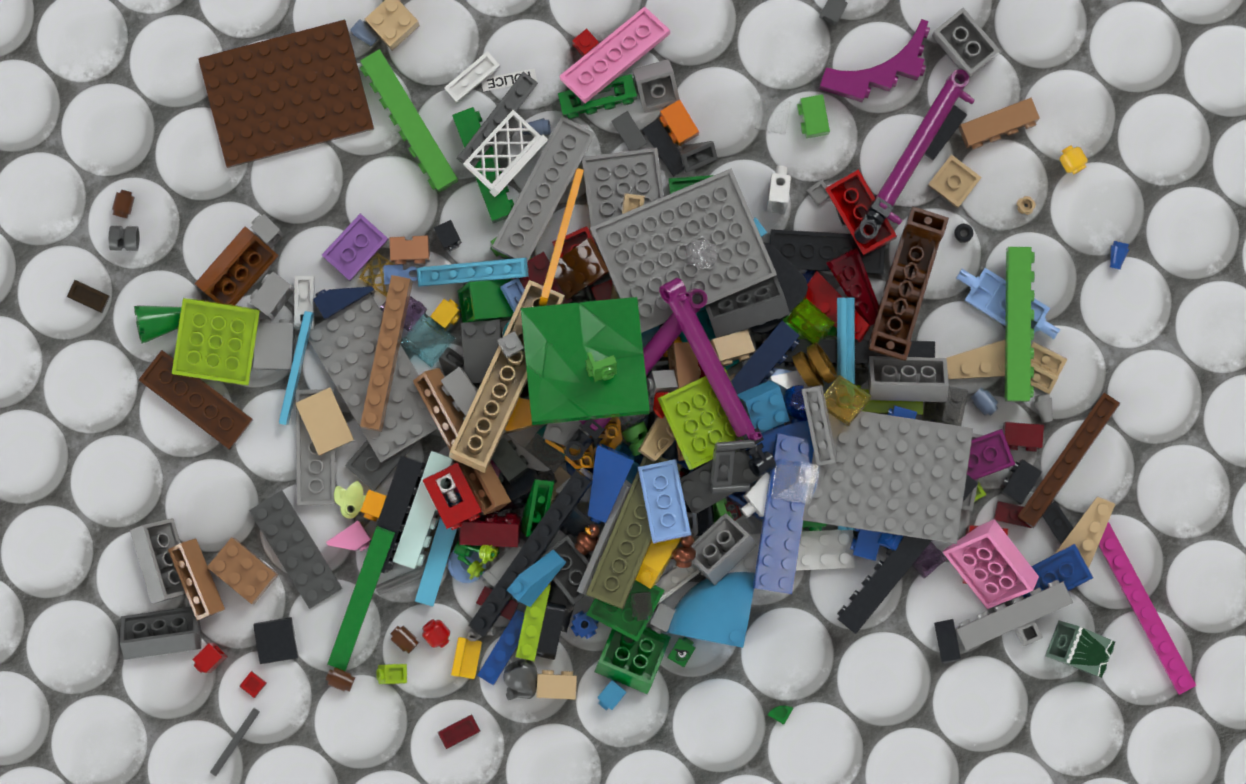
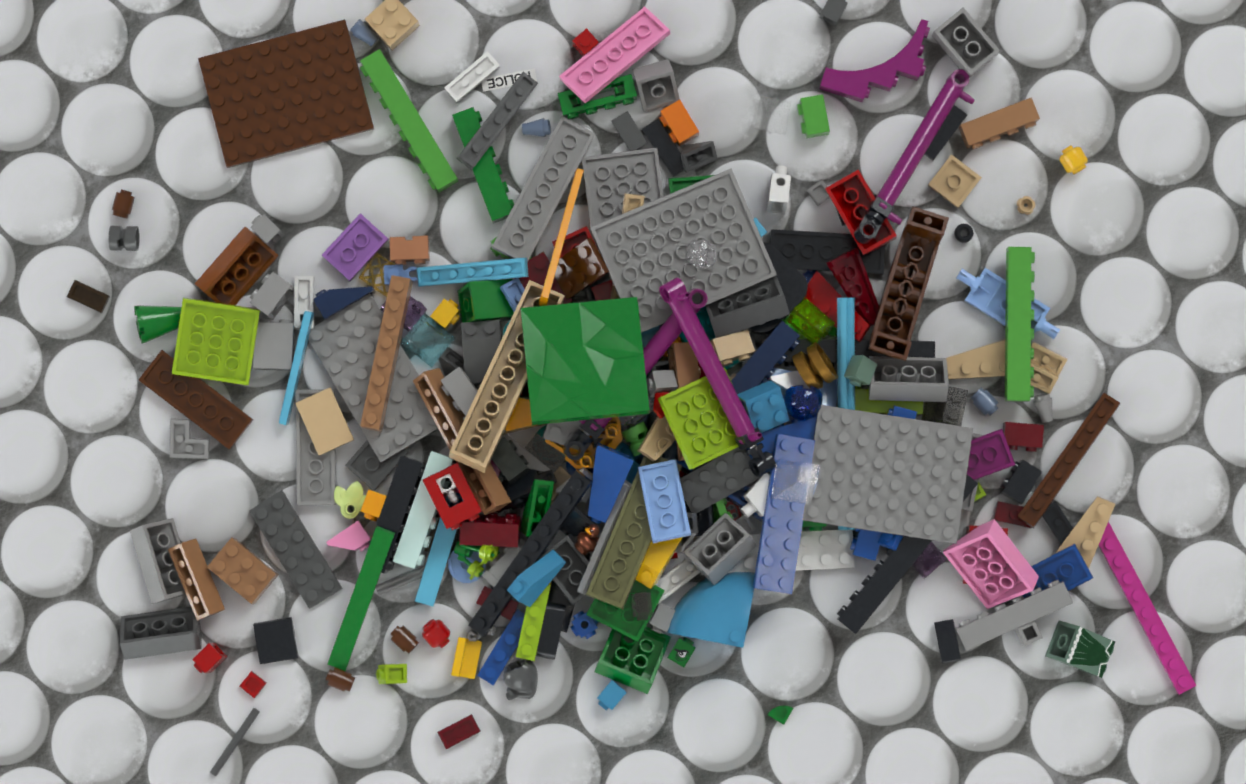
(182, 445): none -> light grey plate
(448, 235): black brick -> none
(510, 344): light grey plate -> none
(514, 166): white fence -> none
(556, 685): tan brick -> none
(601, 369): bright green bracket -> none
(685, 554): copper animal -> none
(723, 466): dark grey plate -> none
(819, 425): light grey plate -> none
(845, 400): clear yellow plate -> none
(860, 370): none -> sand green brick
(1118, 254): blue cone -> none

